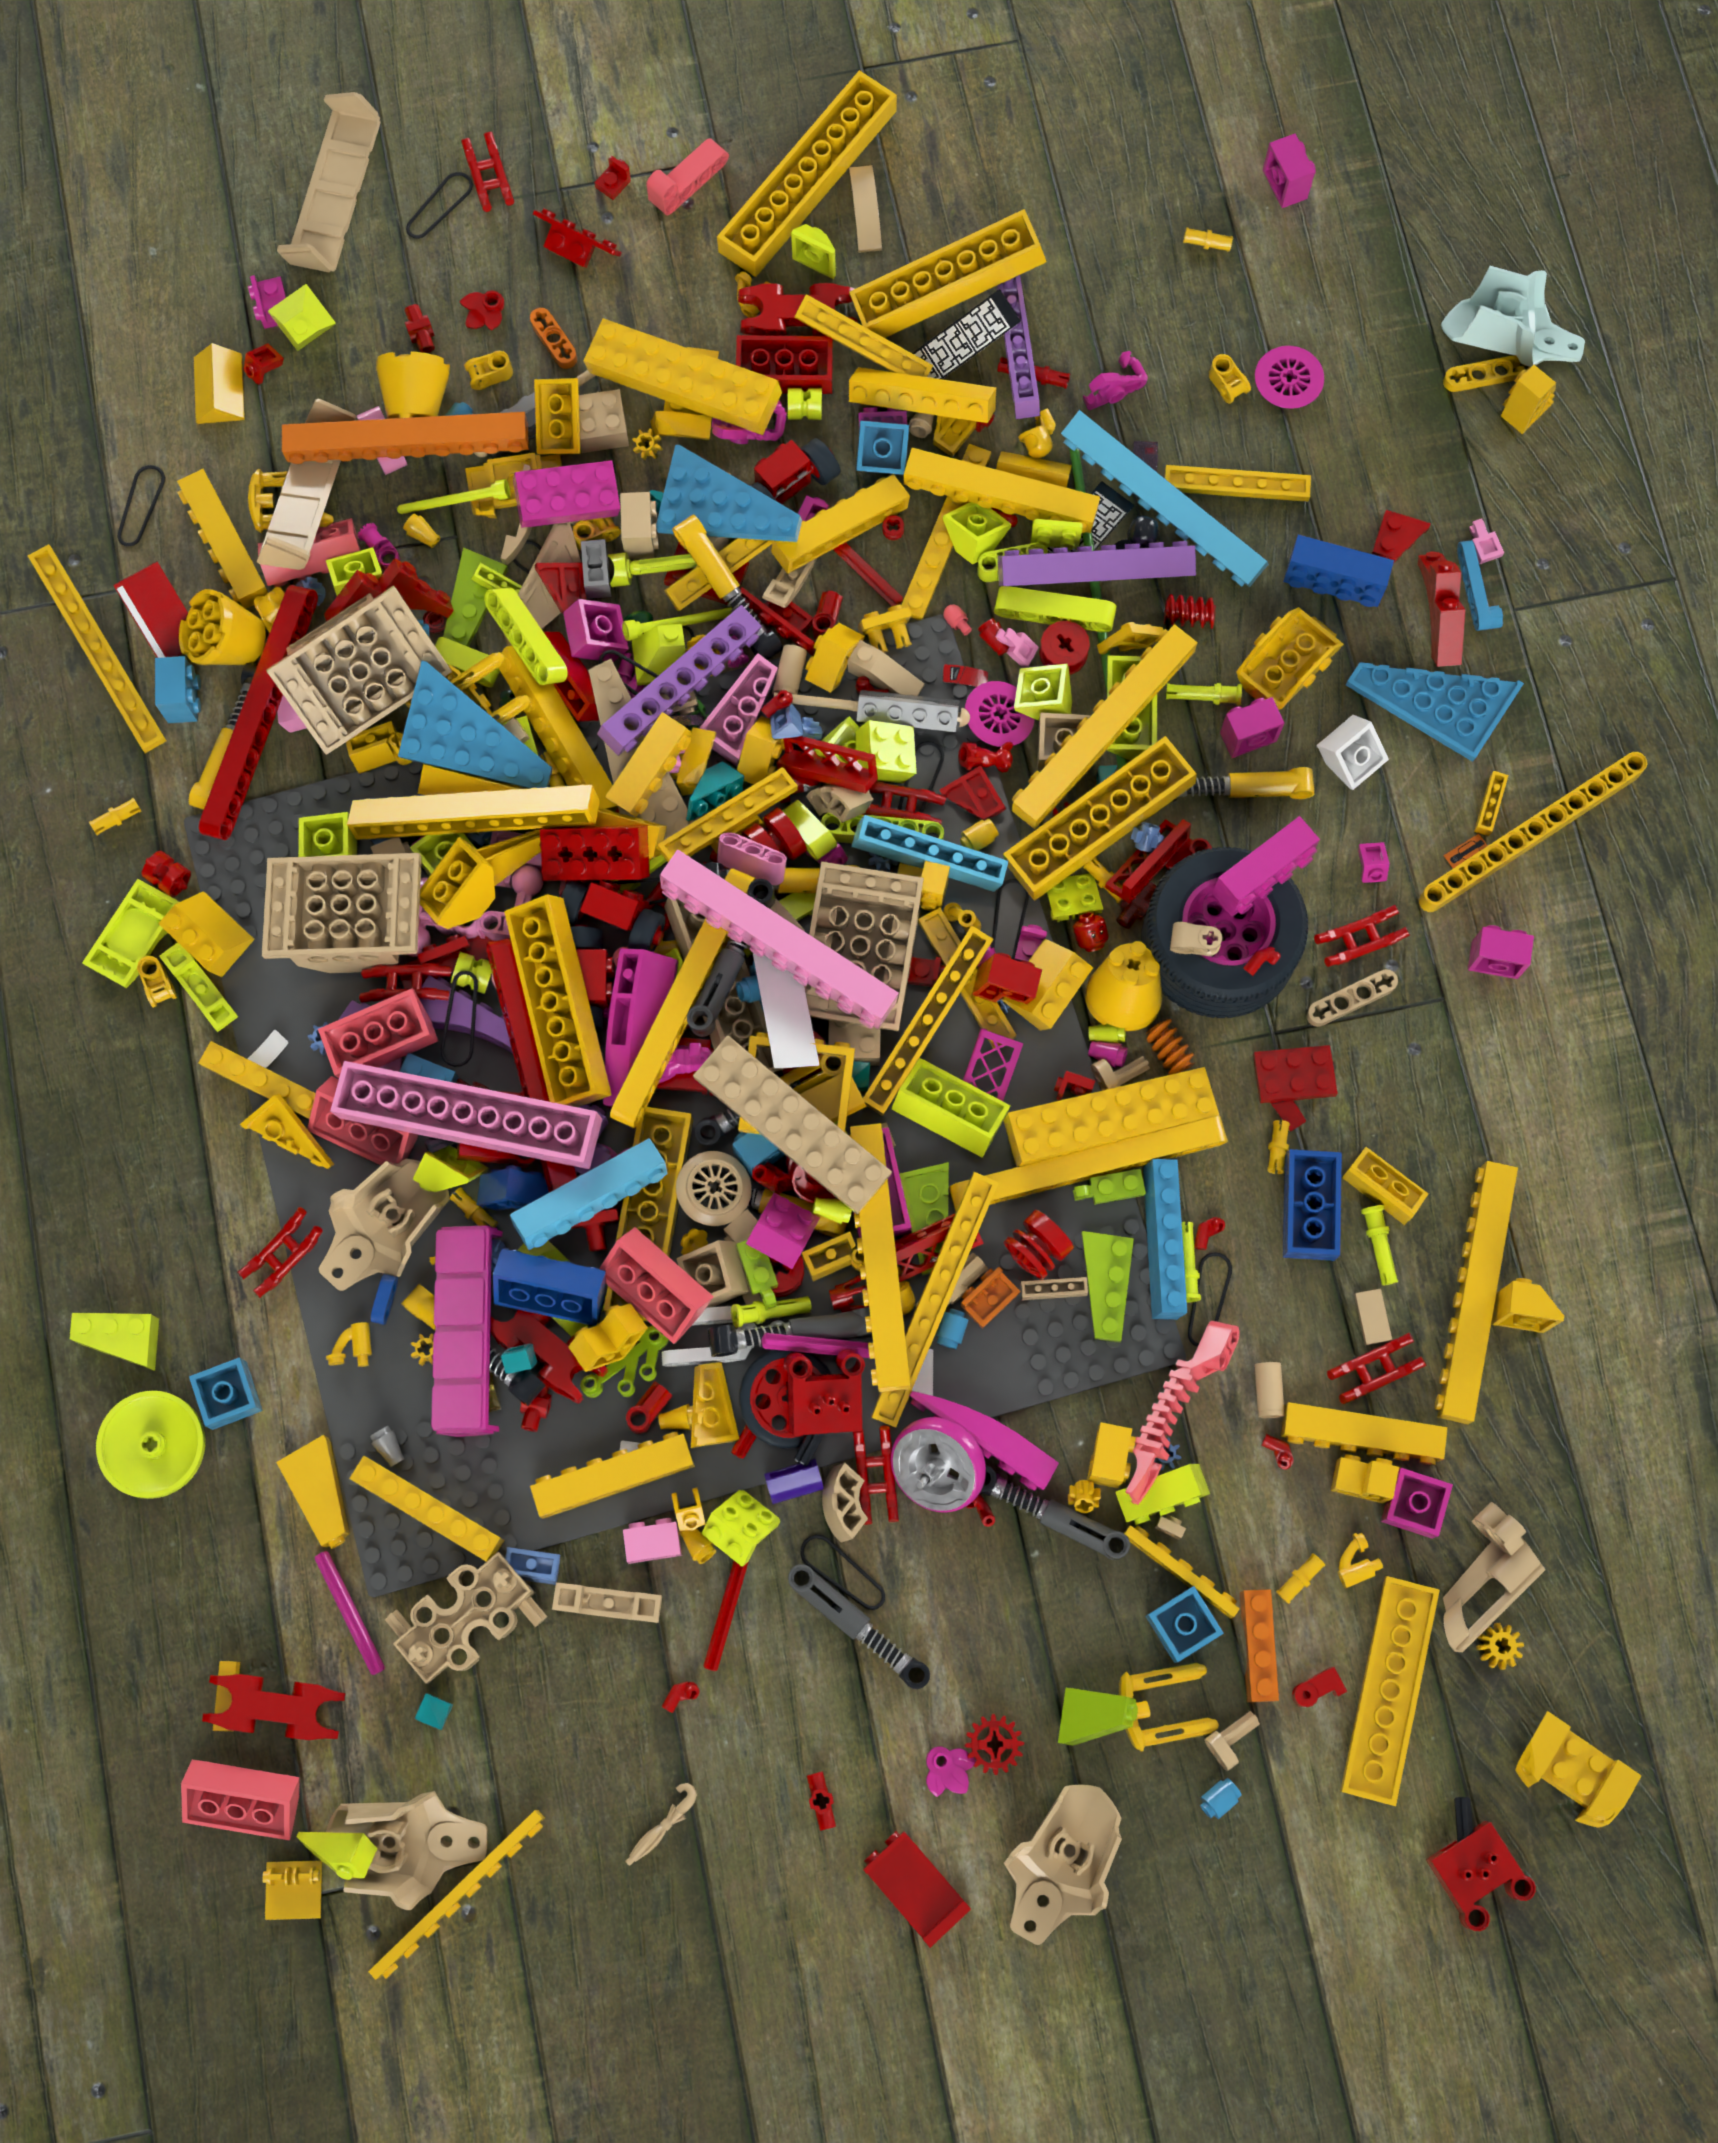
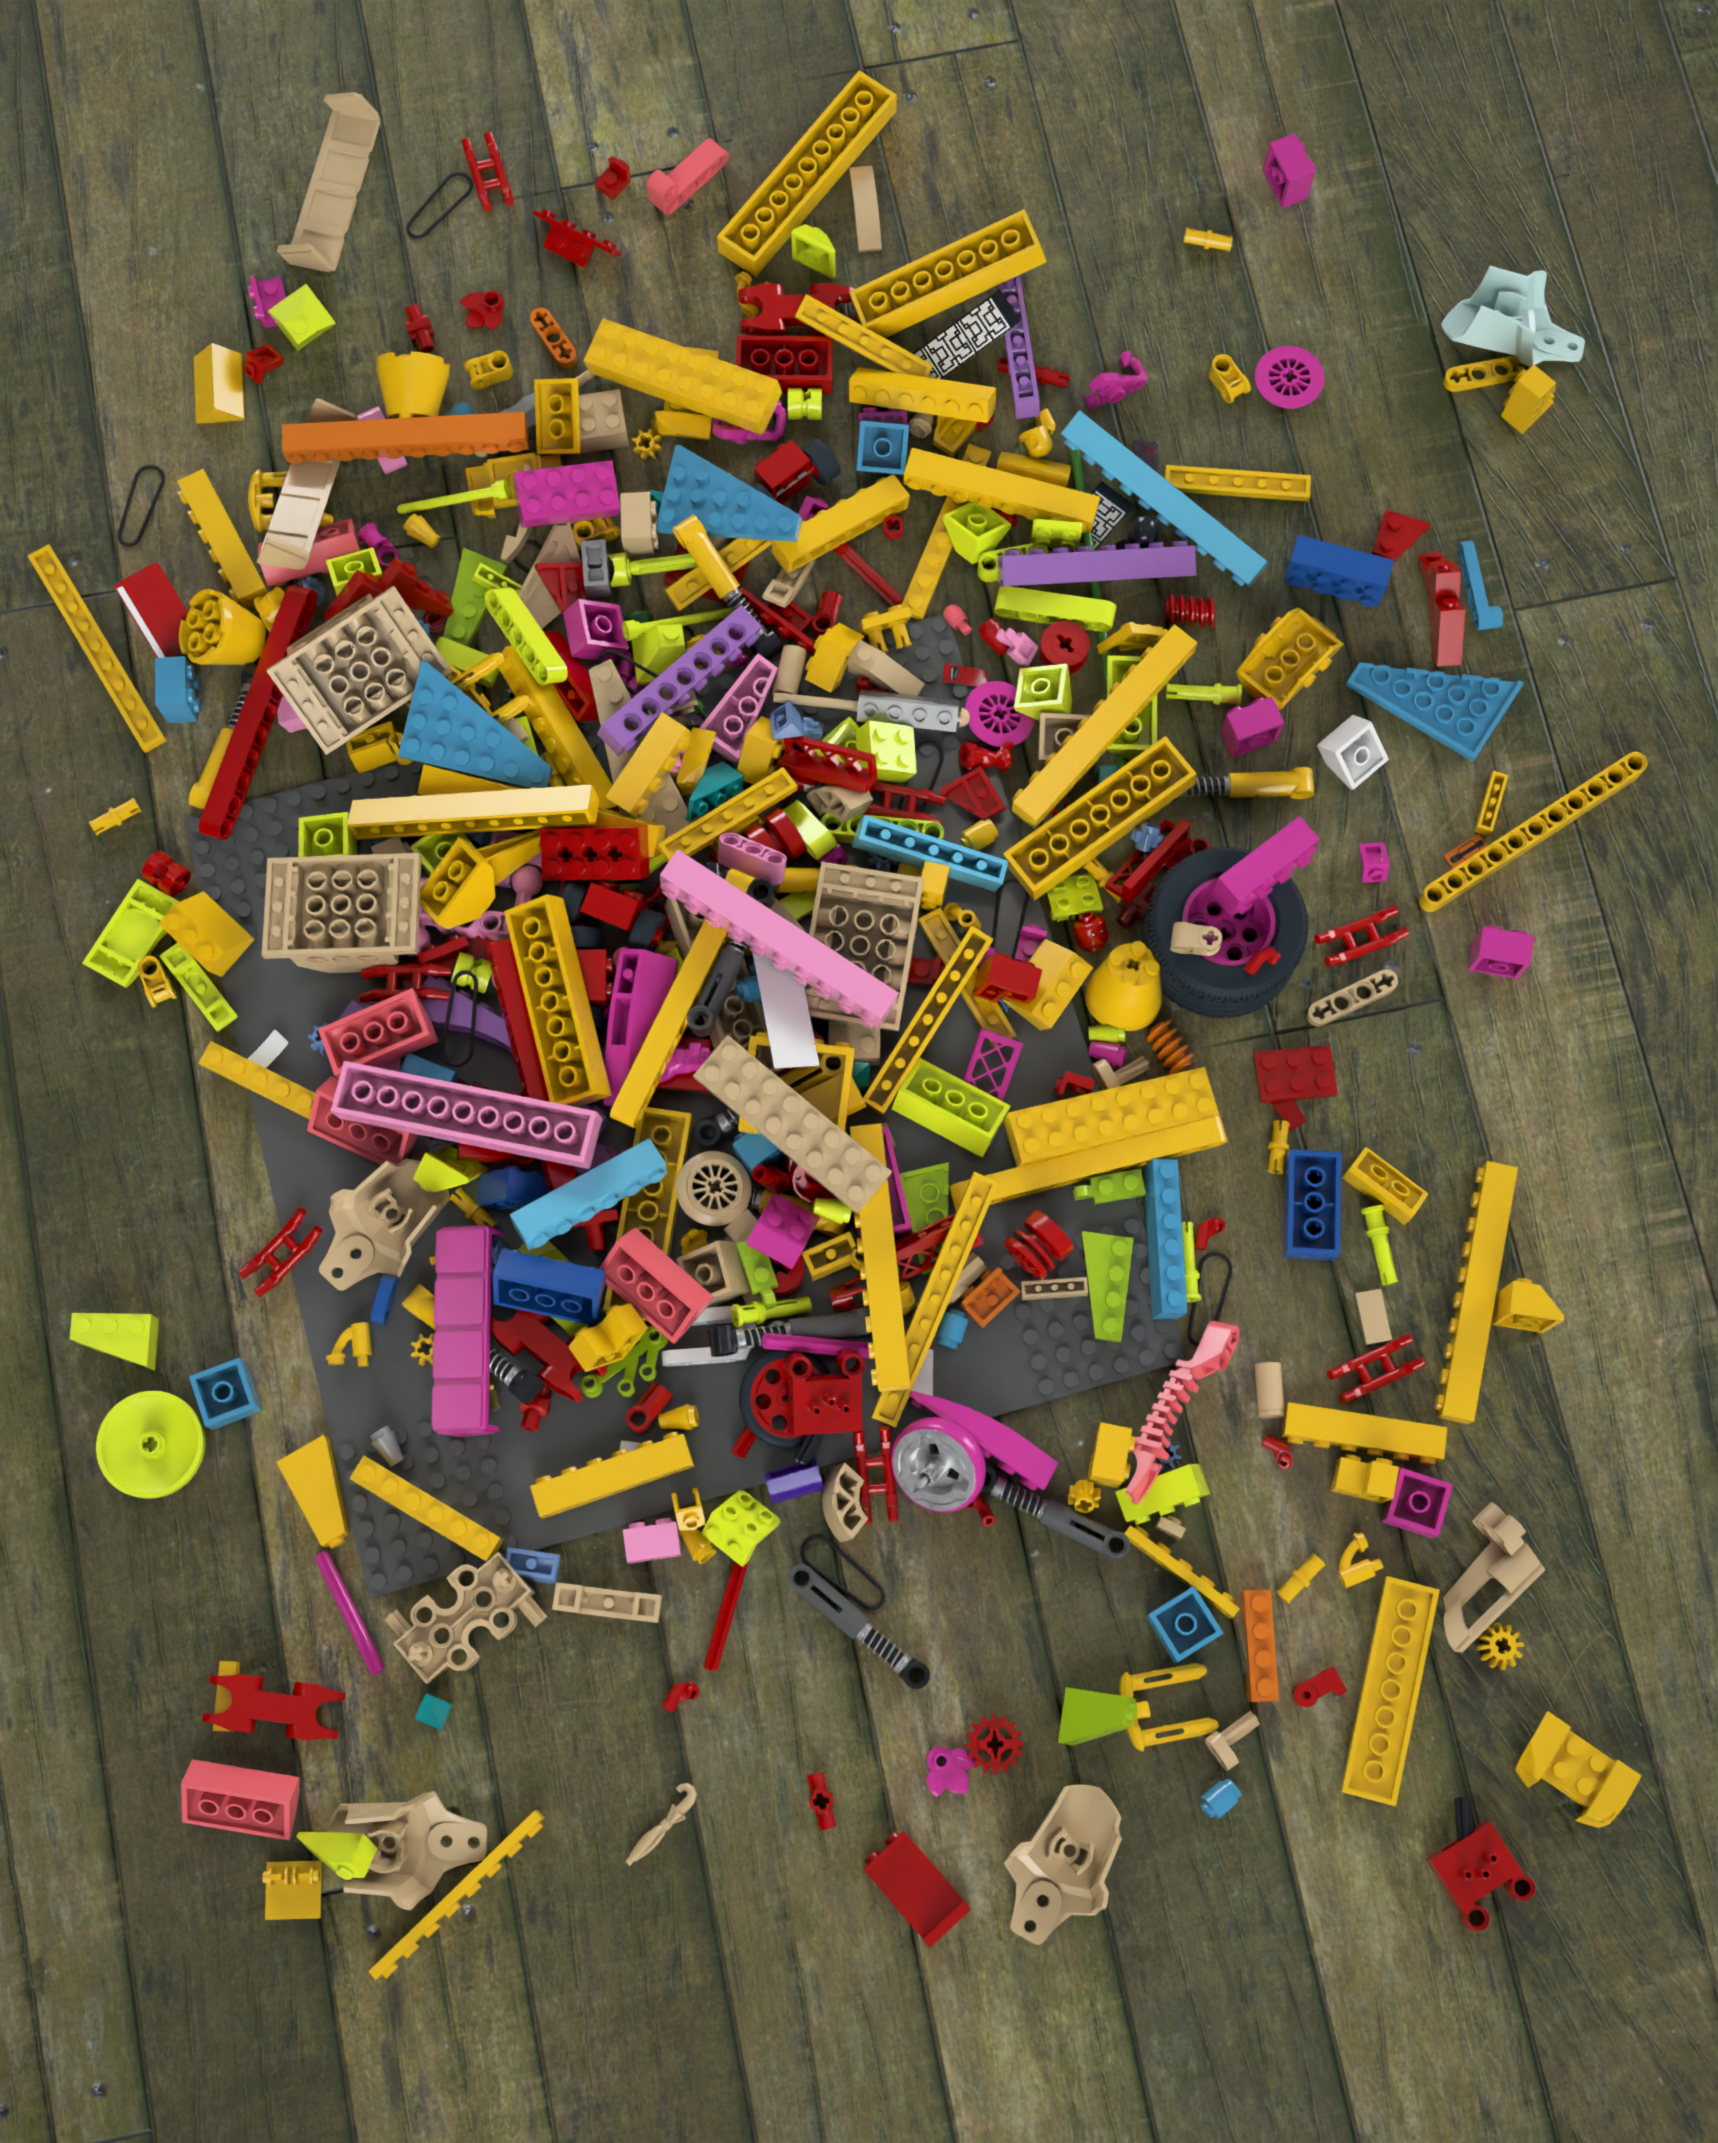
(280, 1124): yellow wing -> none
(519, 1358): teal slope -> none
(712, 1408): yellow wing -> none
(780, 701): red arm -> none
(1486, 544): bright pink plate -> none

